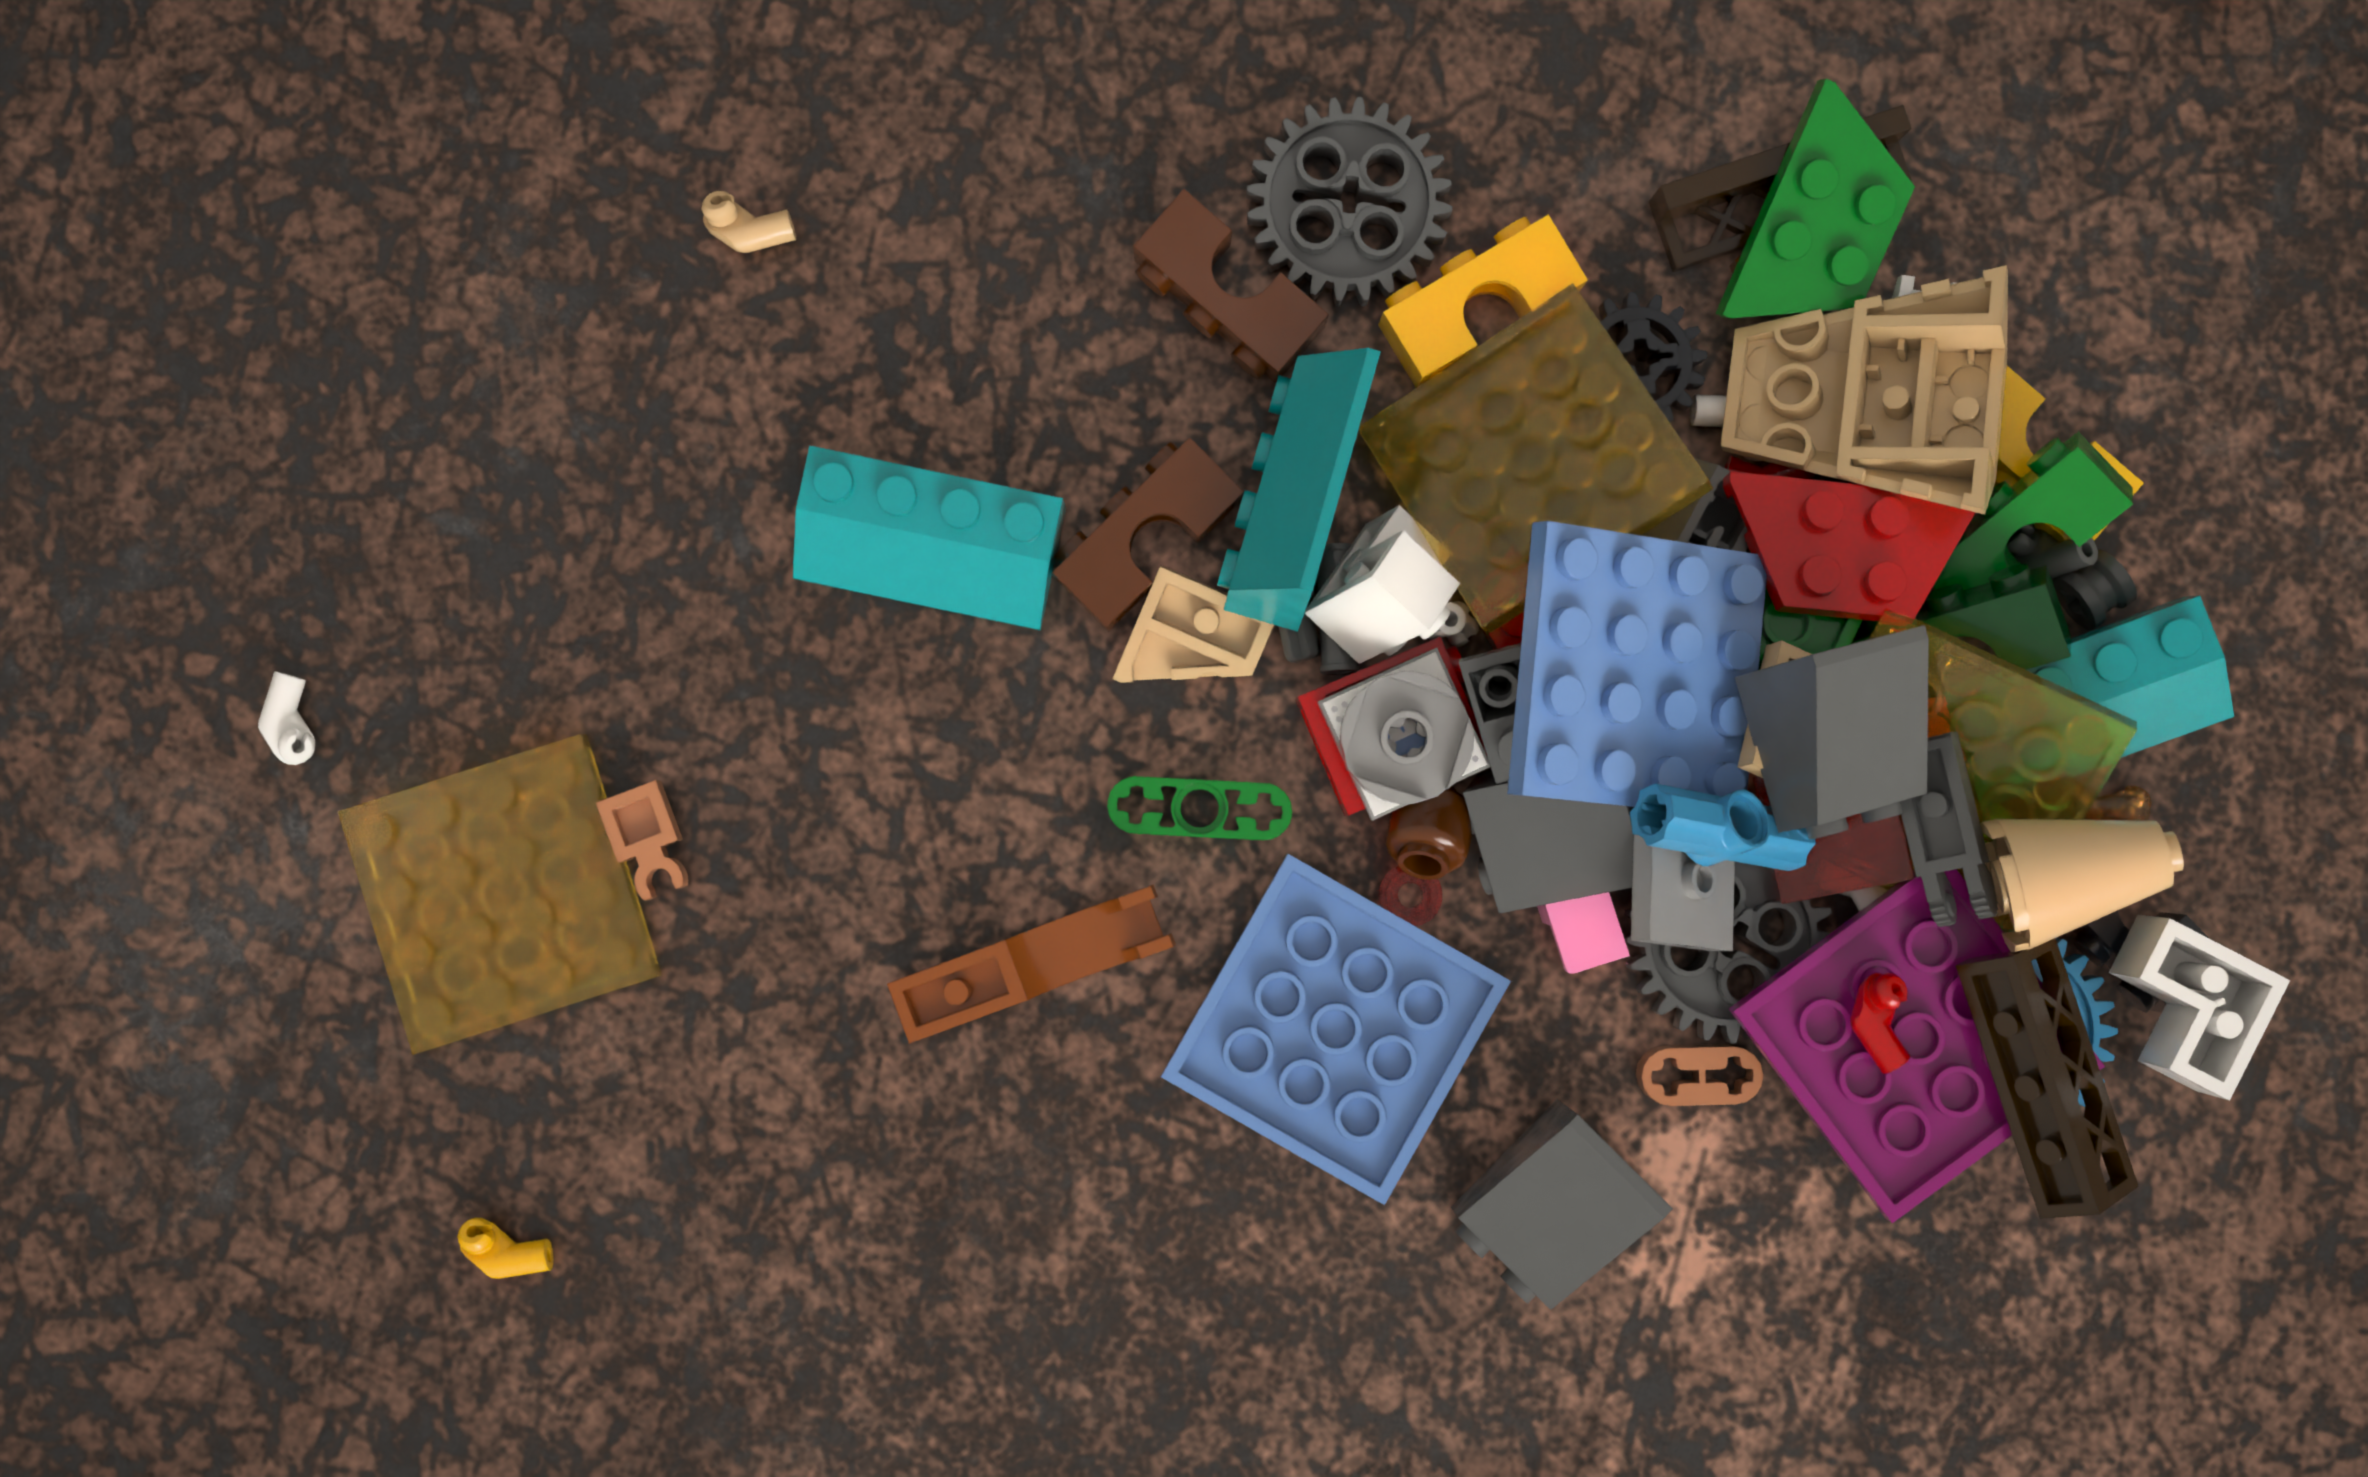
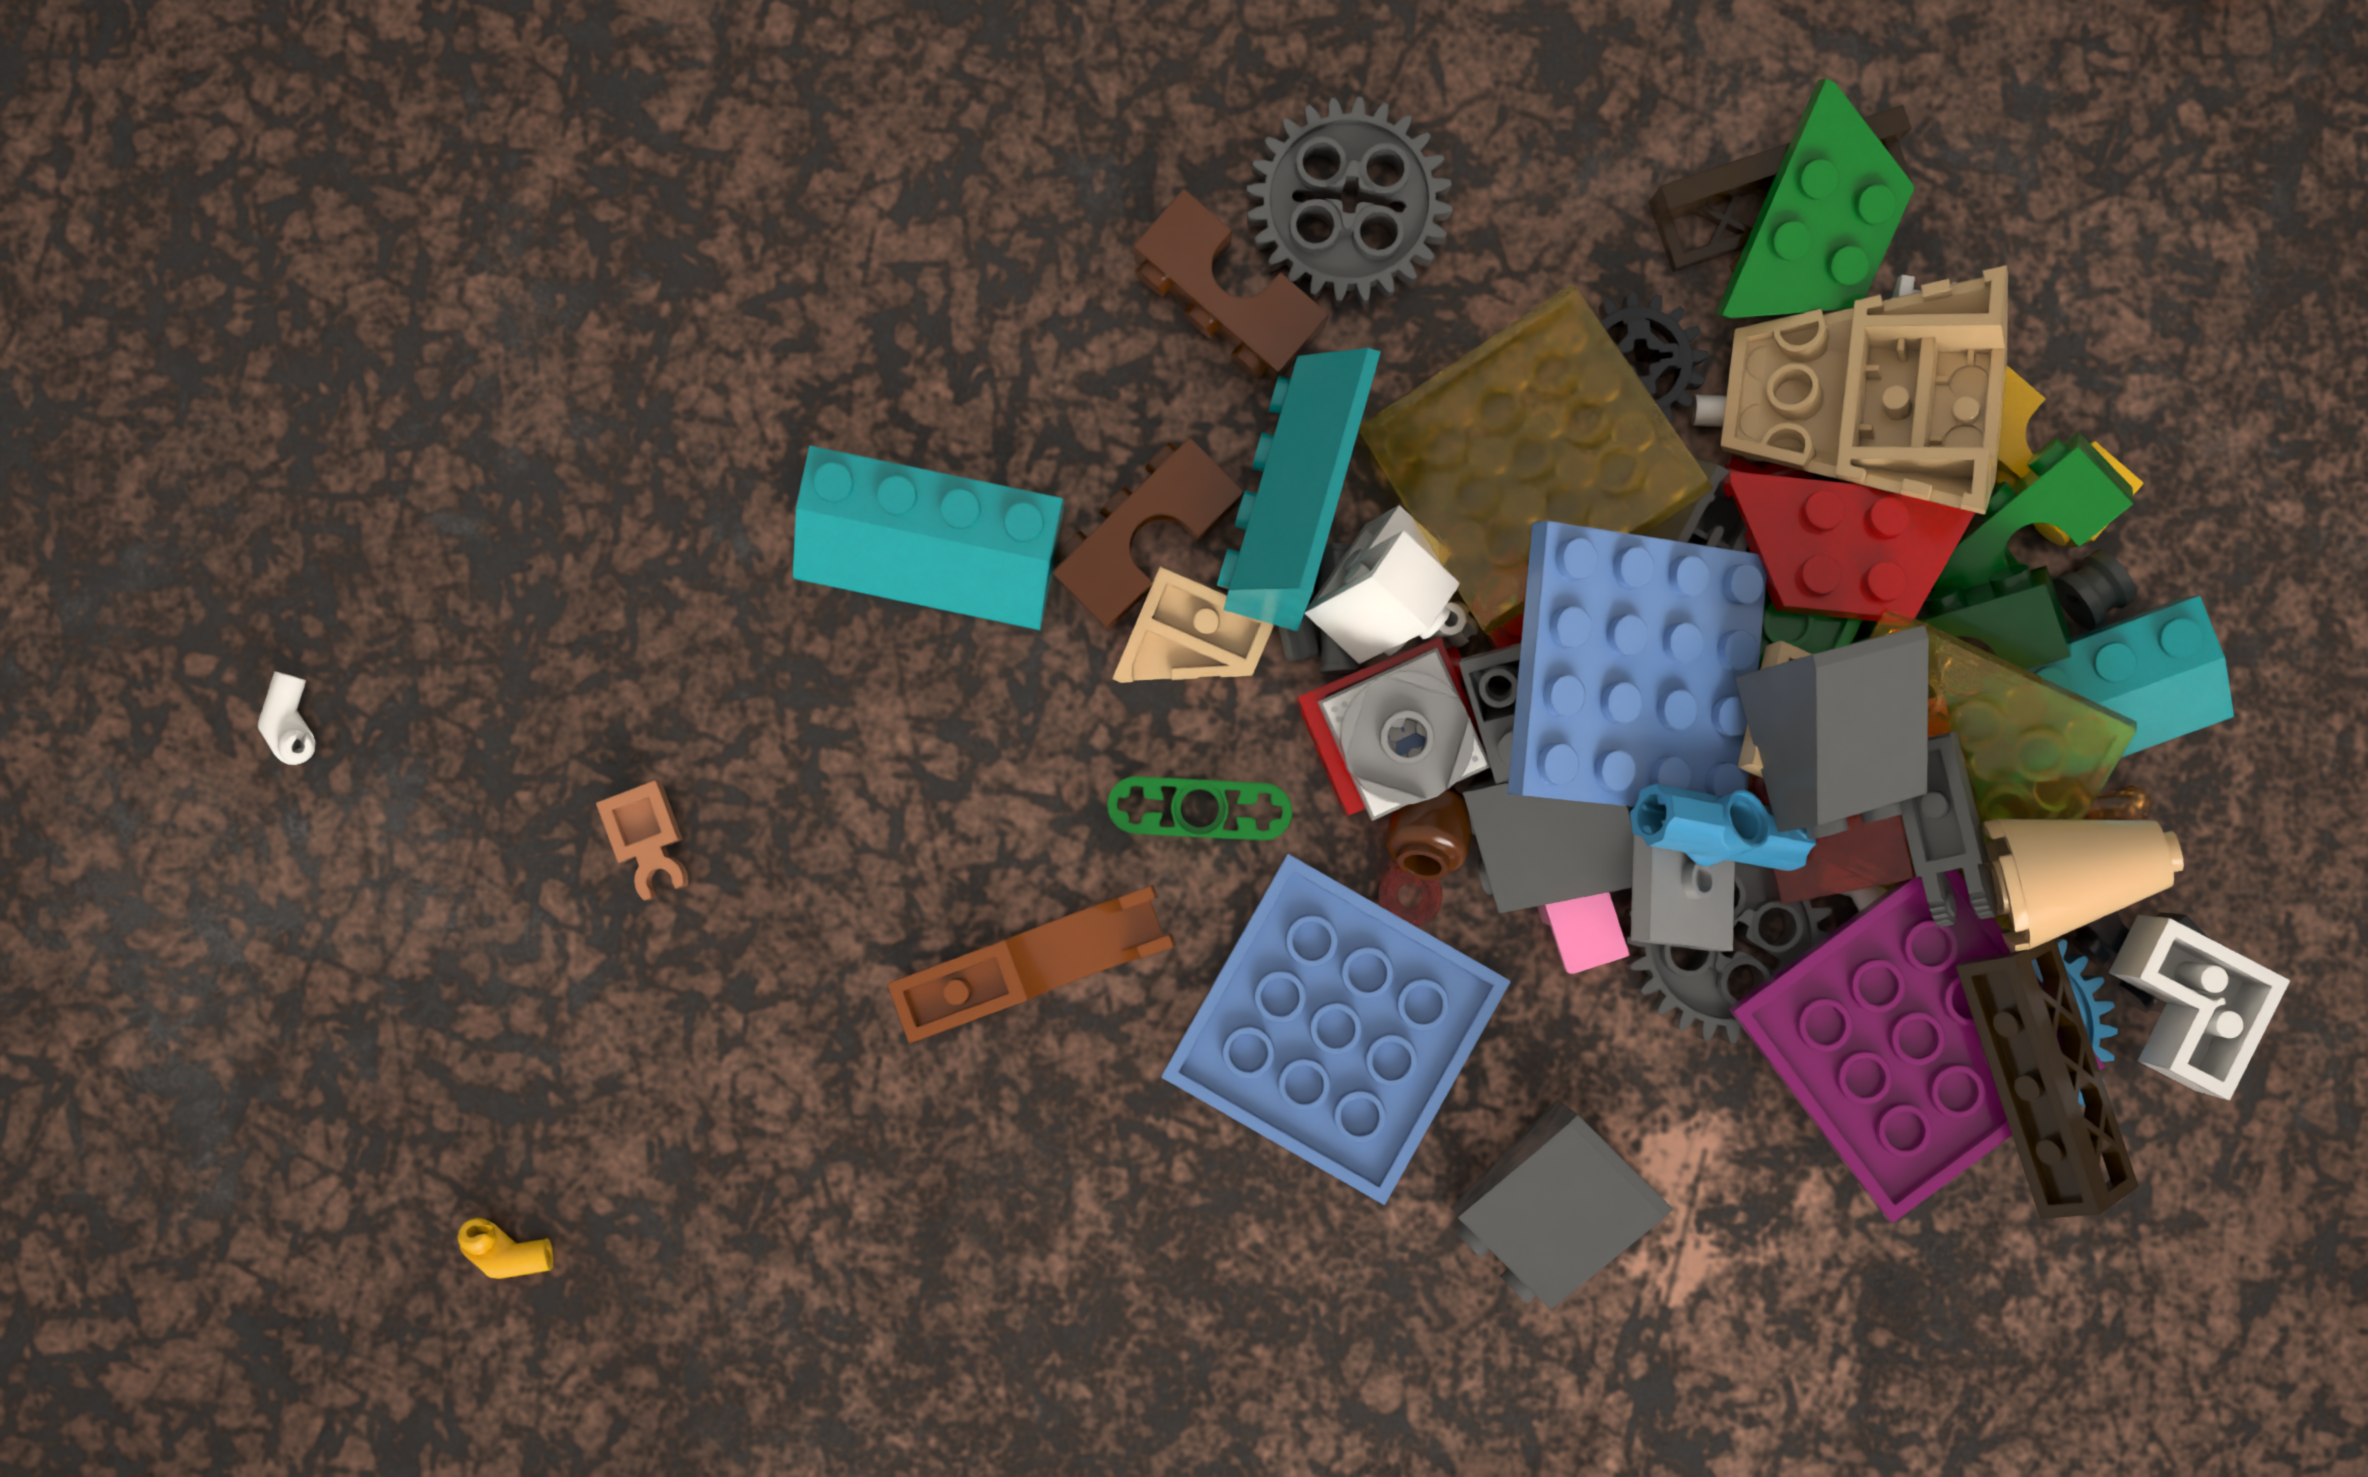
(498, 894): clear yellow plate -> none
(743, 230): tan arm -> none
(1523, 268): yellow arch -> none
(1699, 1089): nougat beam -> none
(1872, 1019): red arm -> none
(2039, 548): dark grey arm -> none

